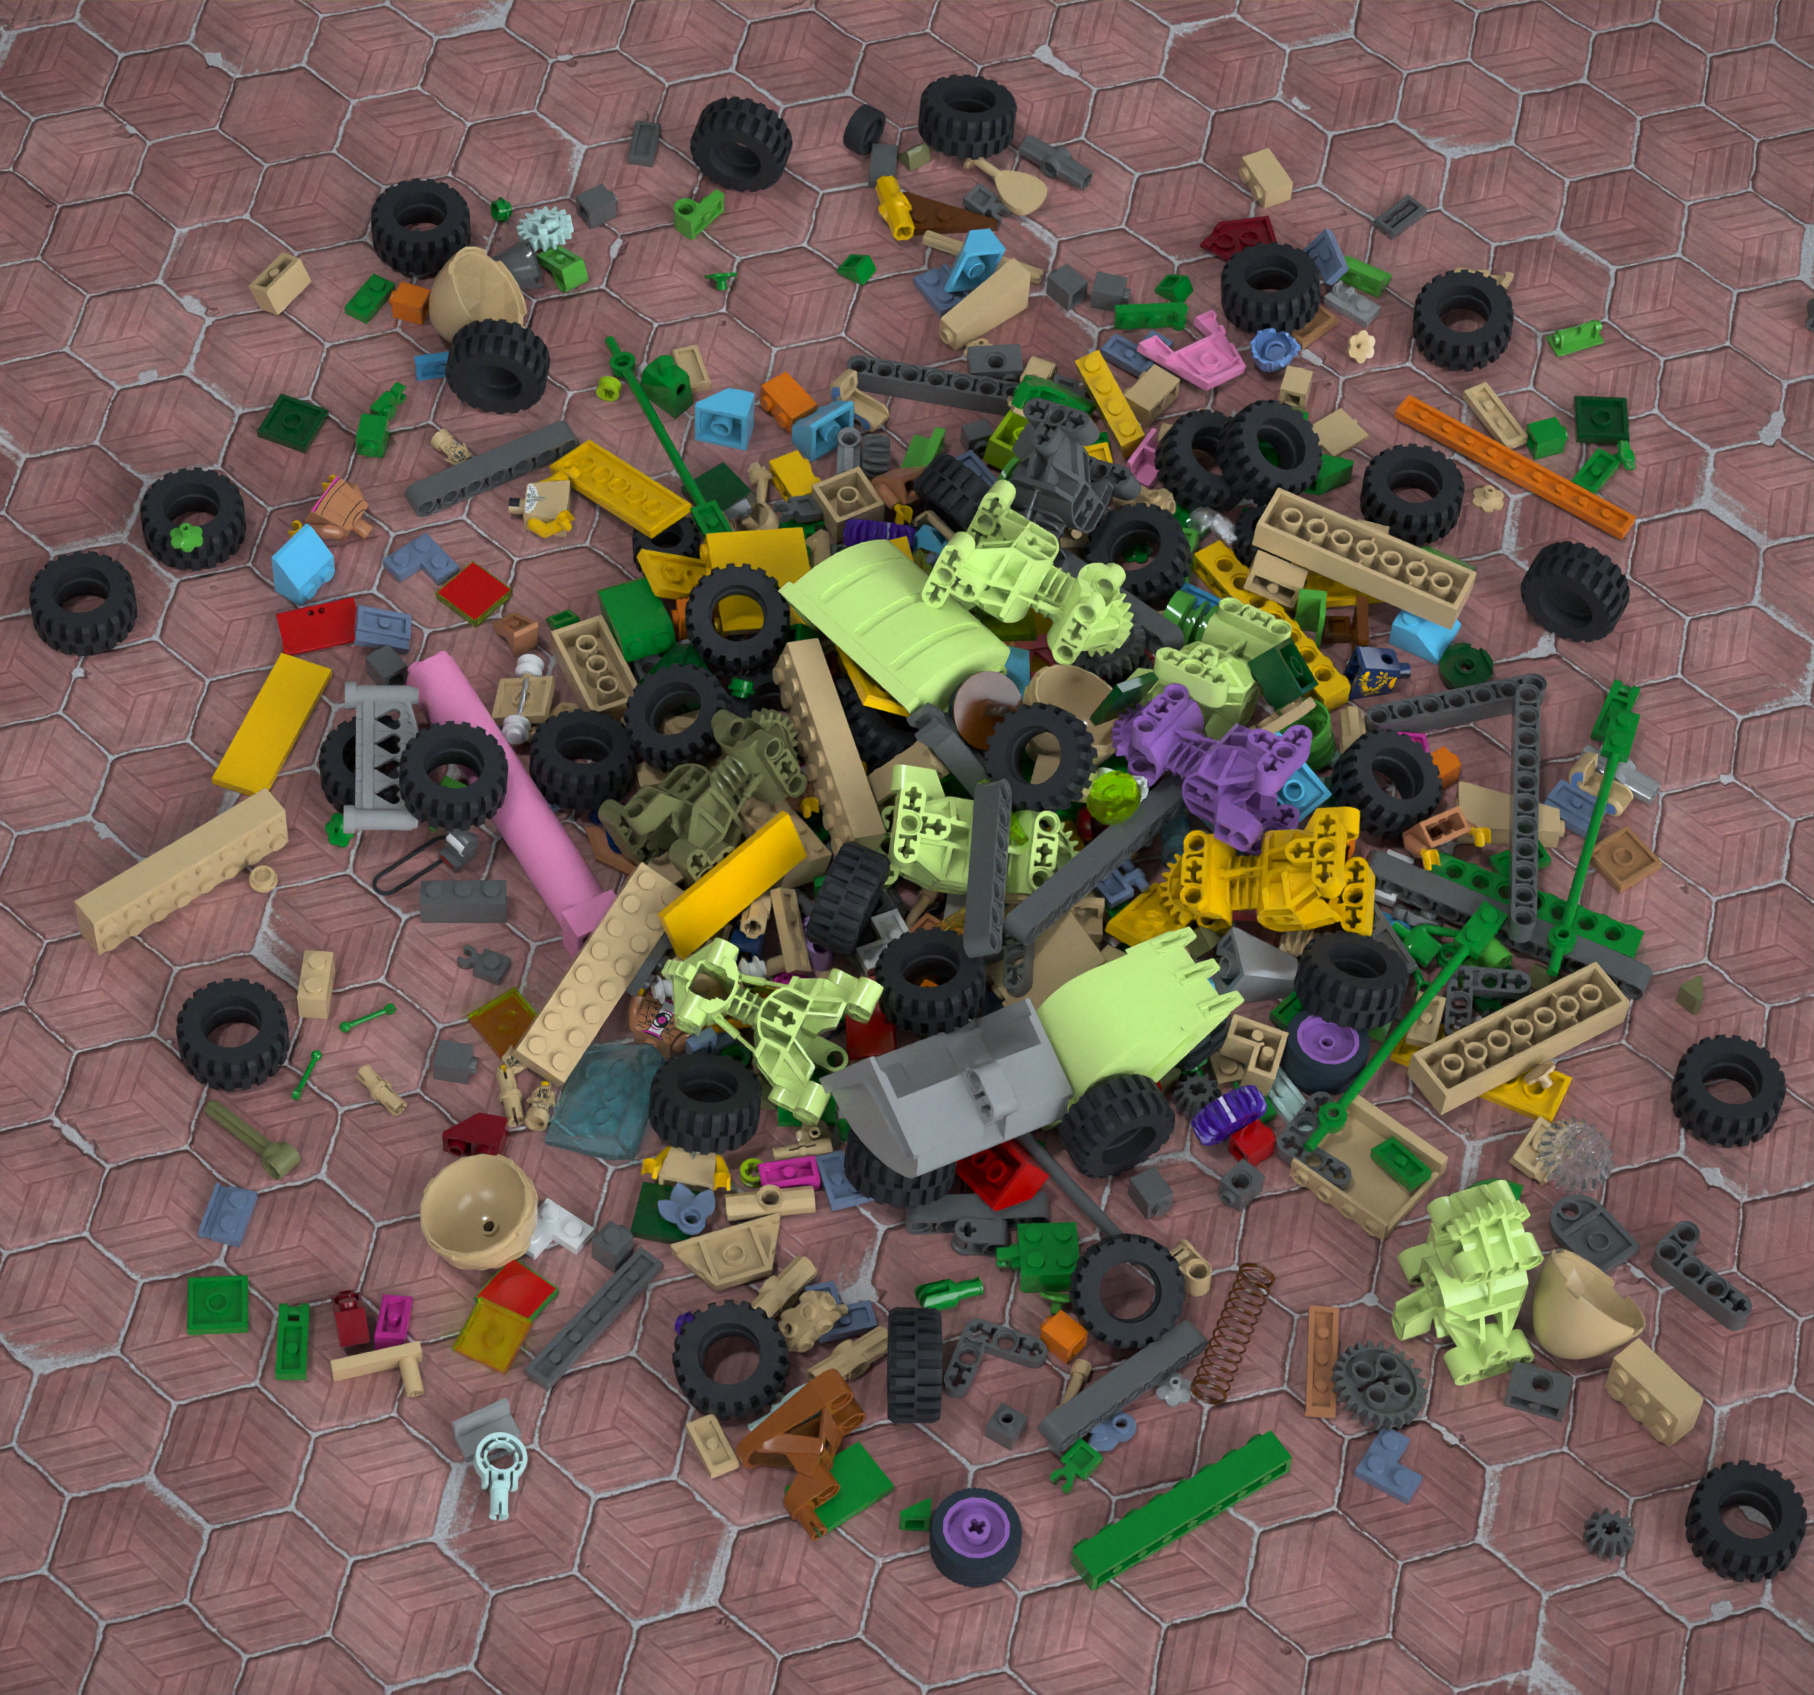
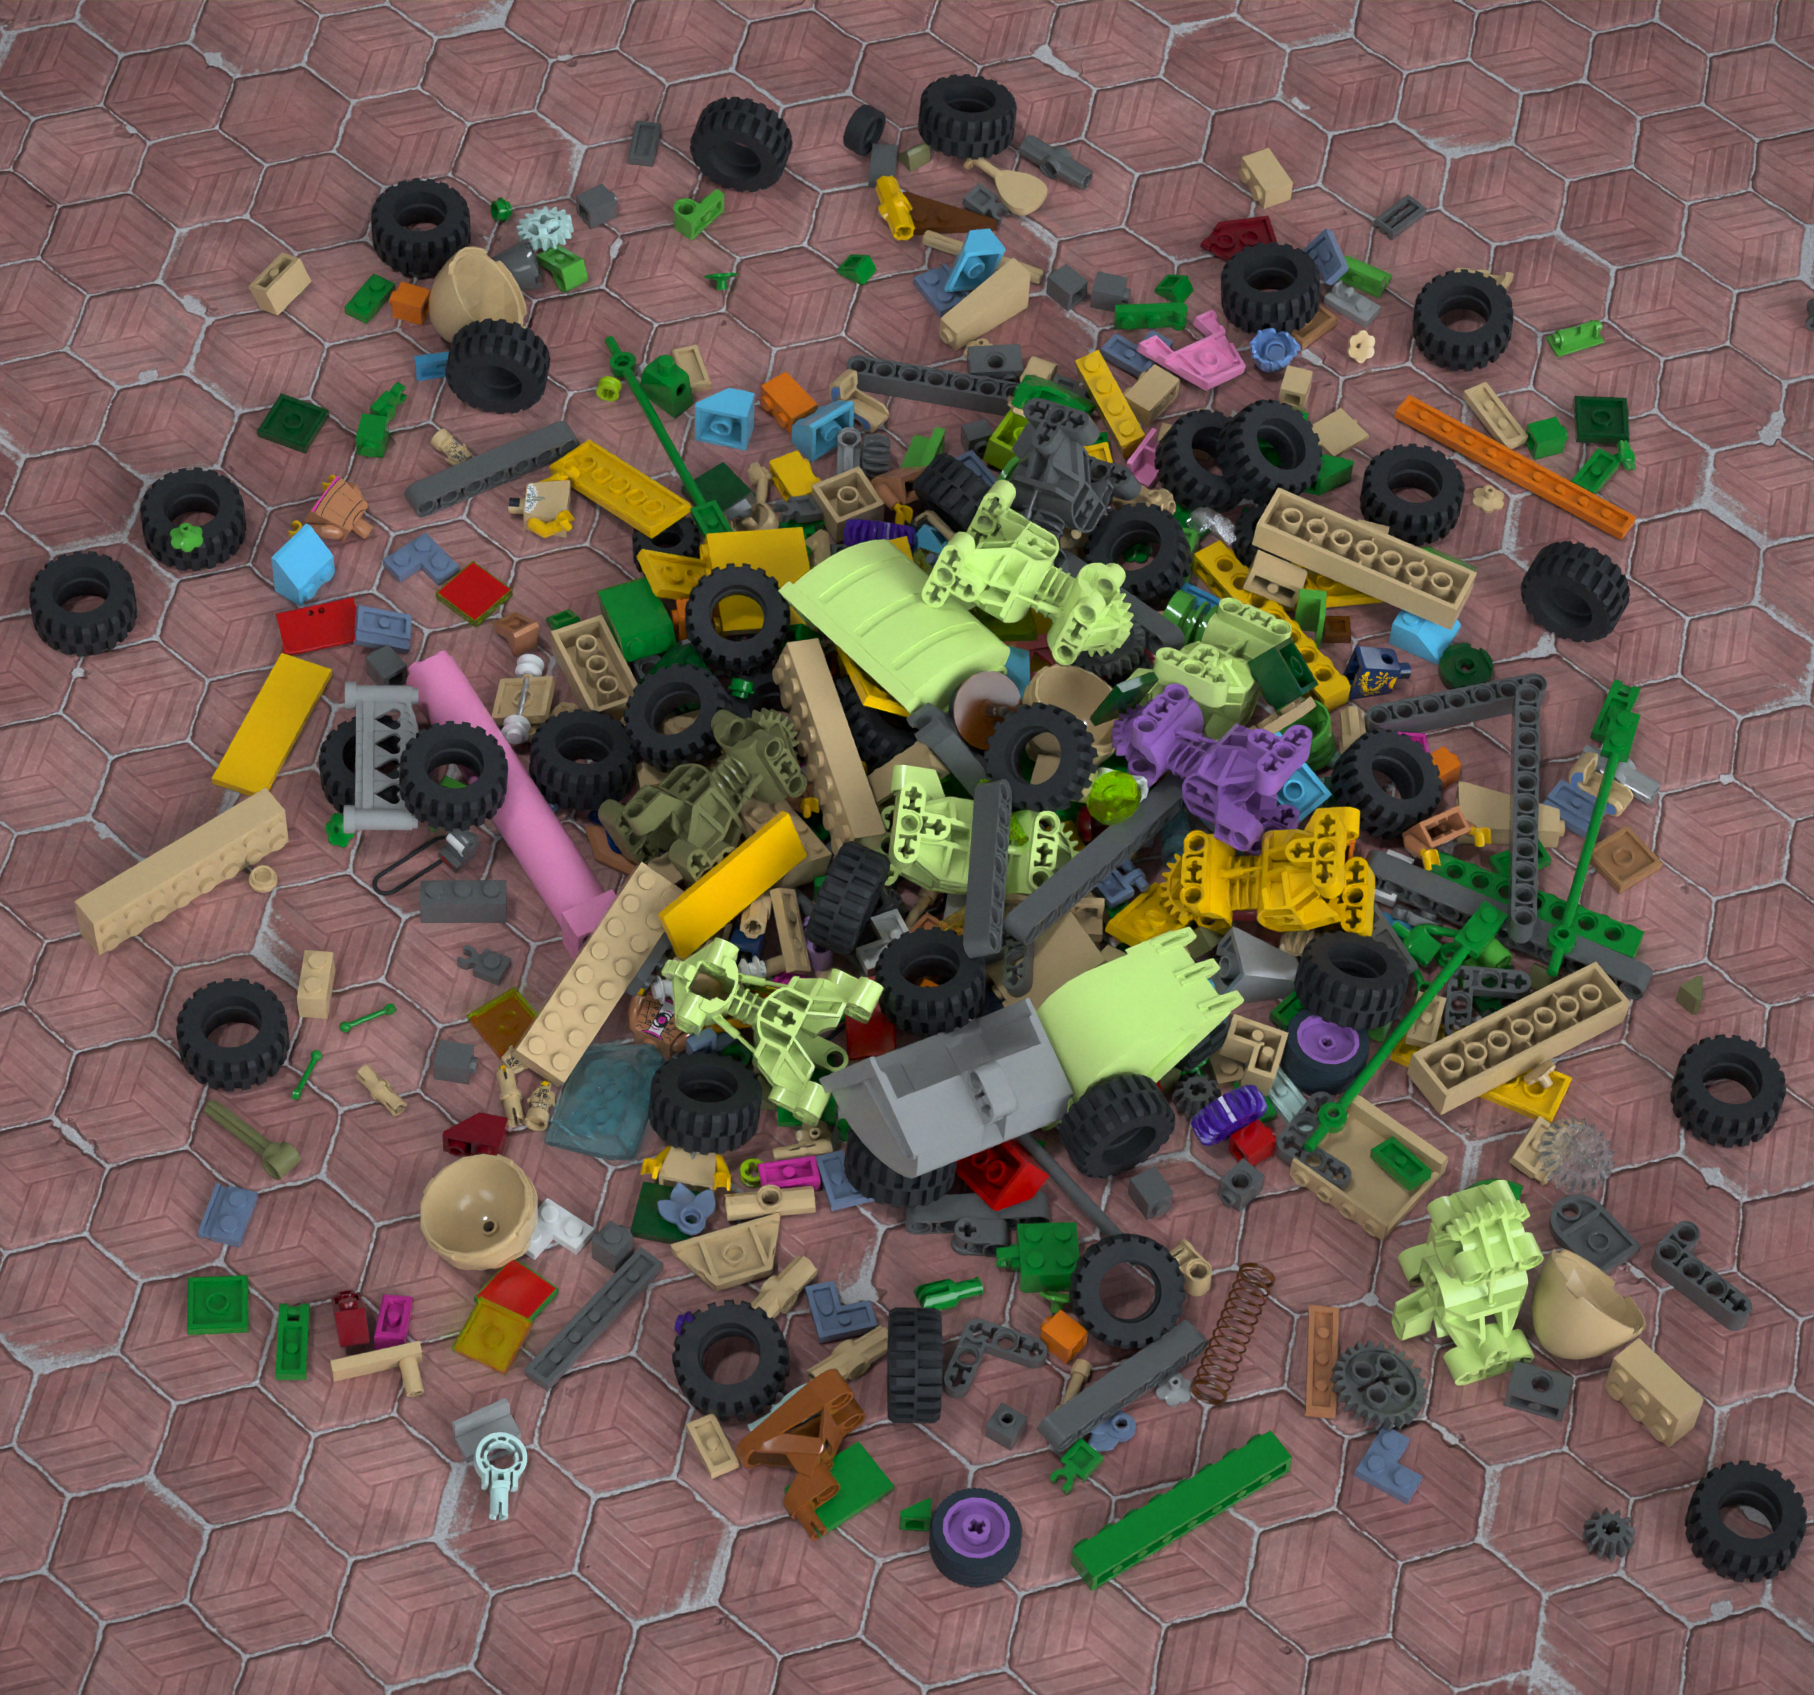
(810, 1319): tan brick -> none
(1359, 623): reddish brown tile -> none

